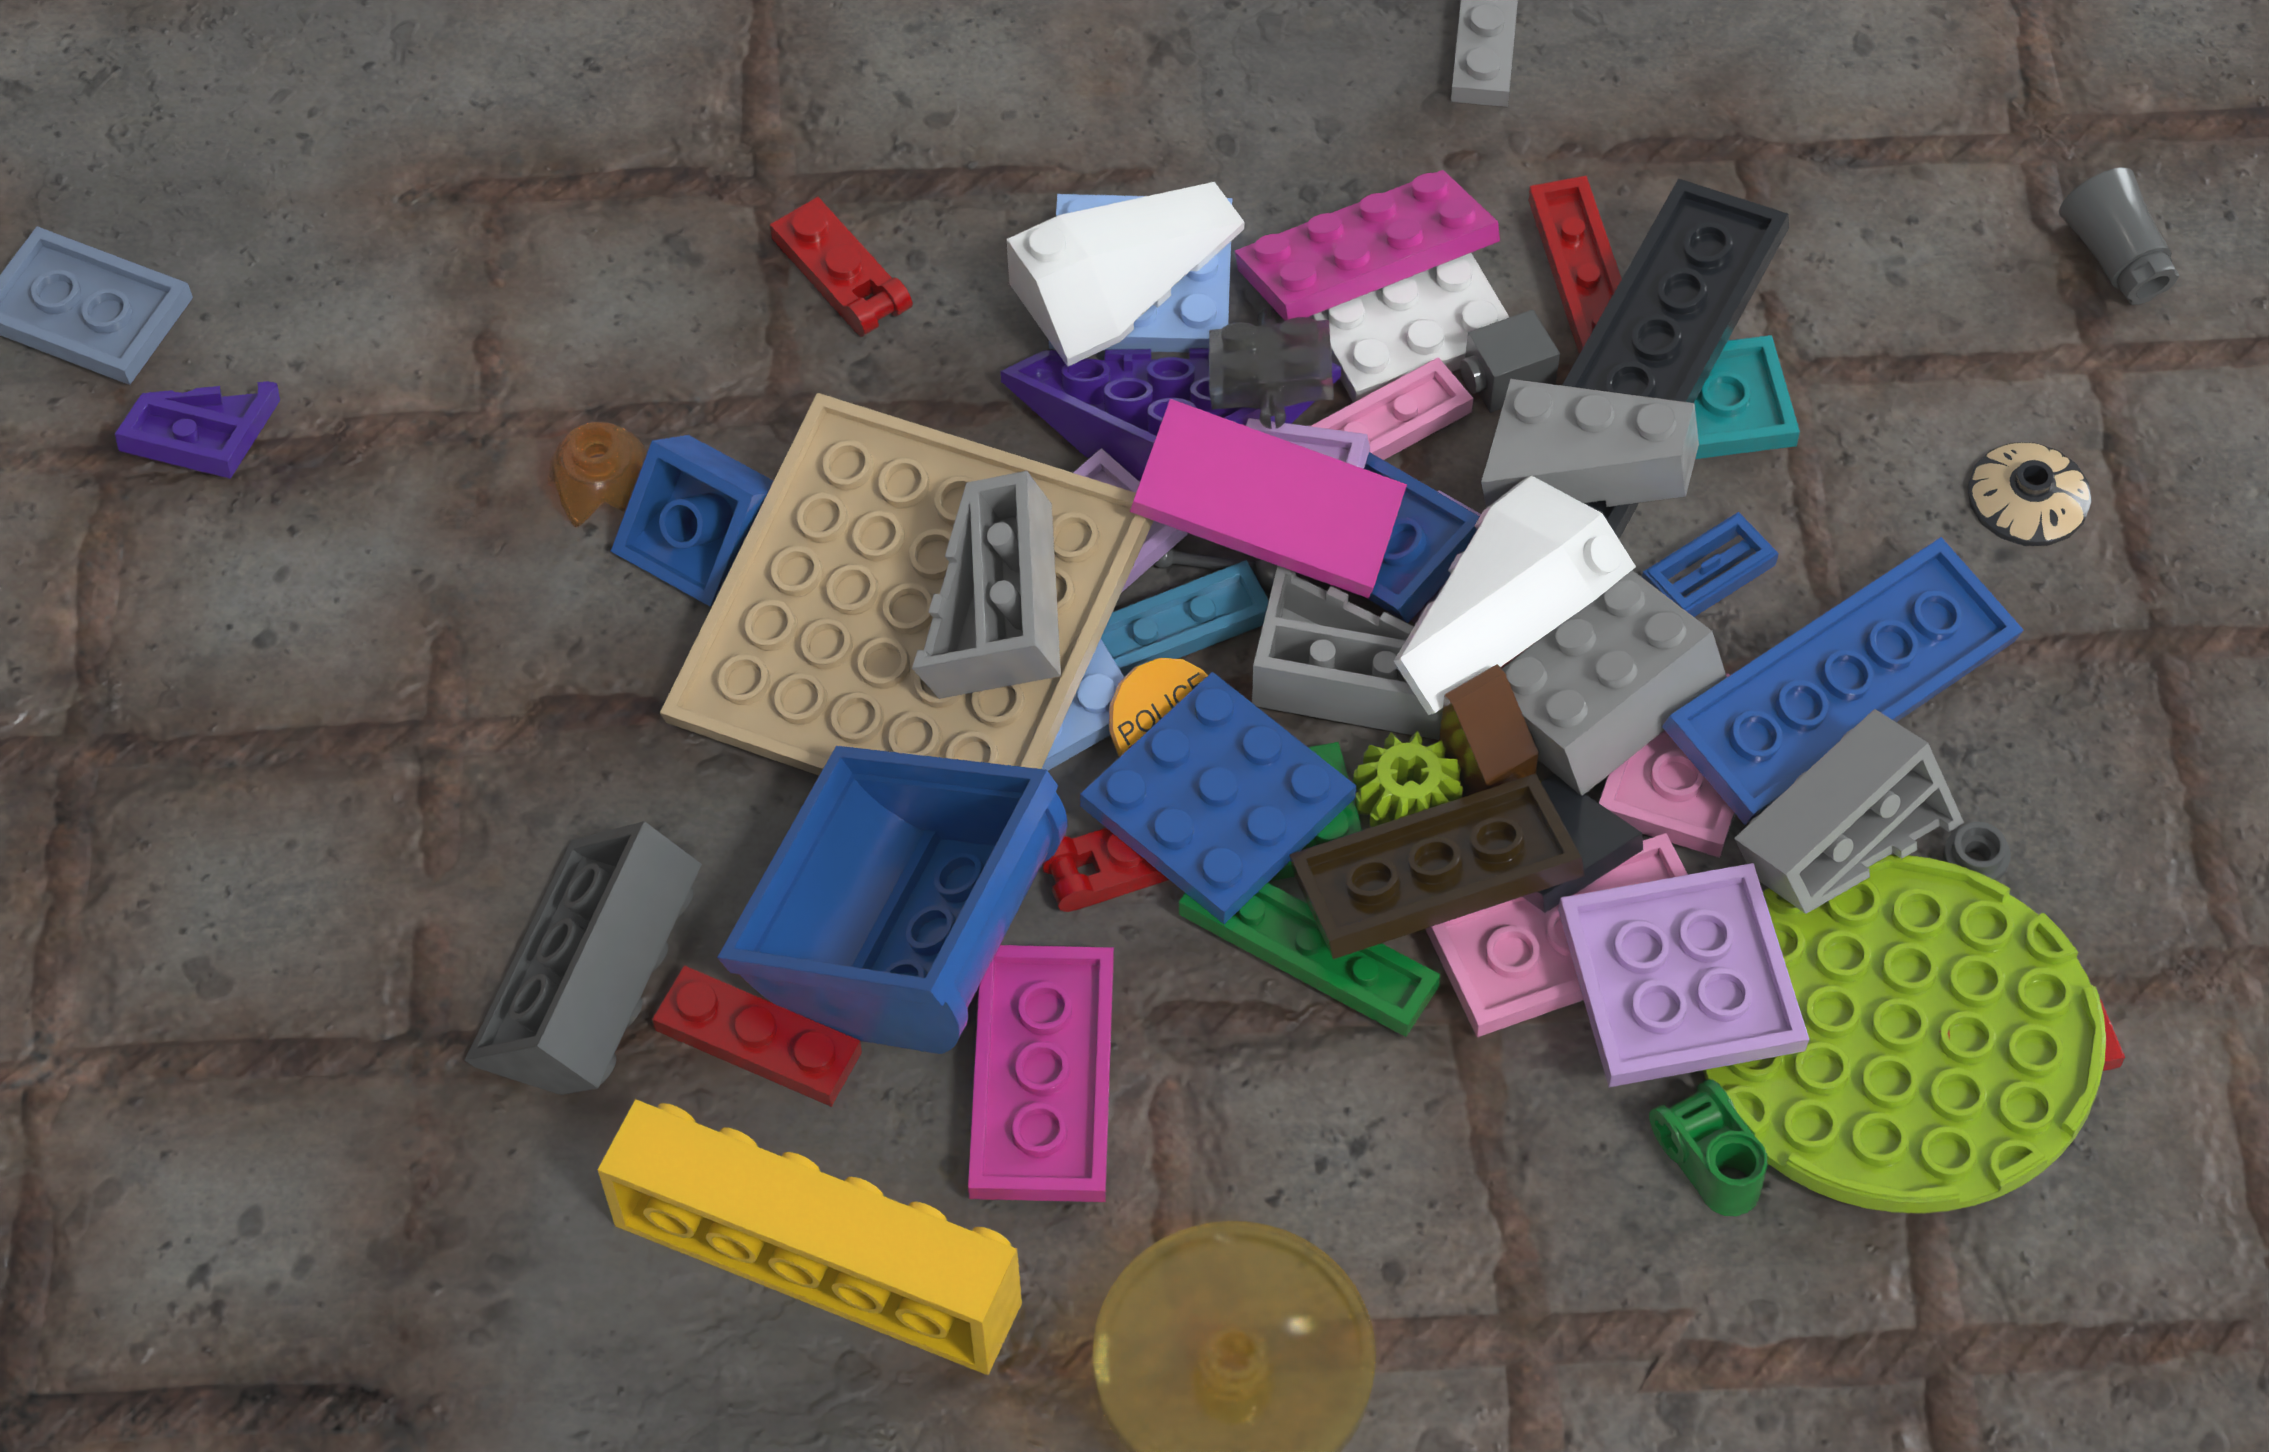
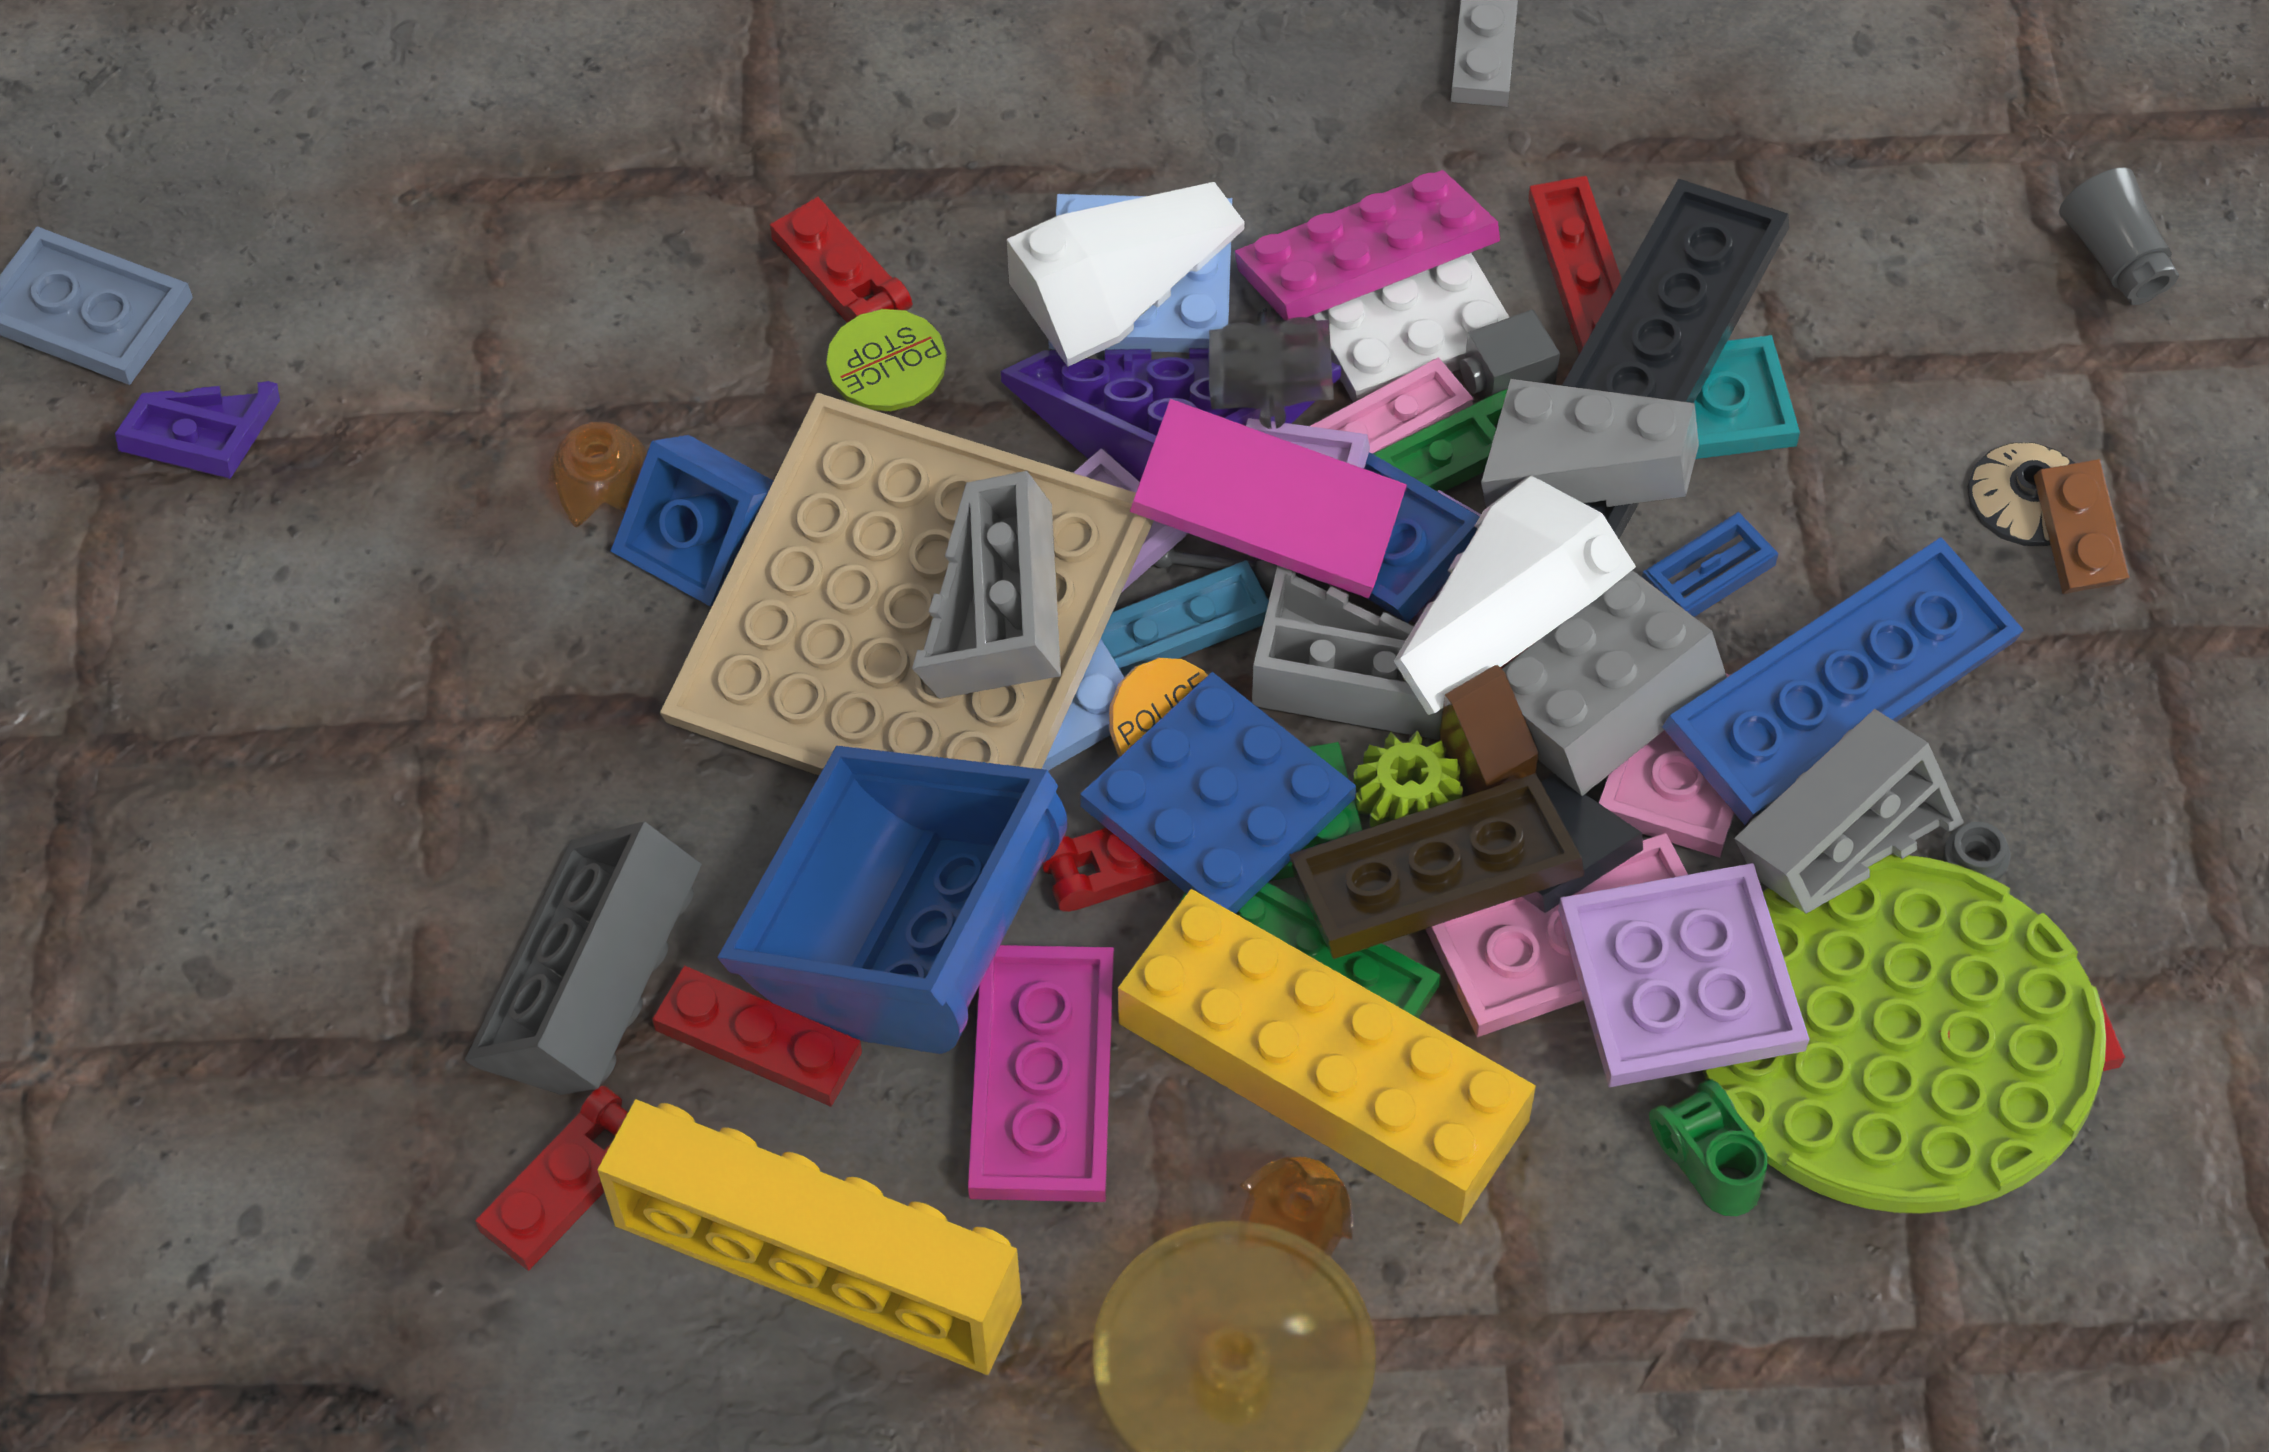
(554, 1185): none -> red plate
(886, 360): none -> lime piece
(1275, 1203): none -> clear orange piece
(1325, 1055): none -> yellow brick
(1450, 448): none -> green plate
(2081, 526): none -> dark orange plate

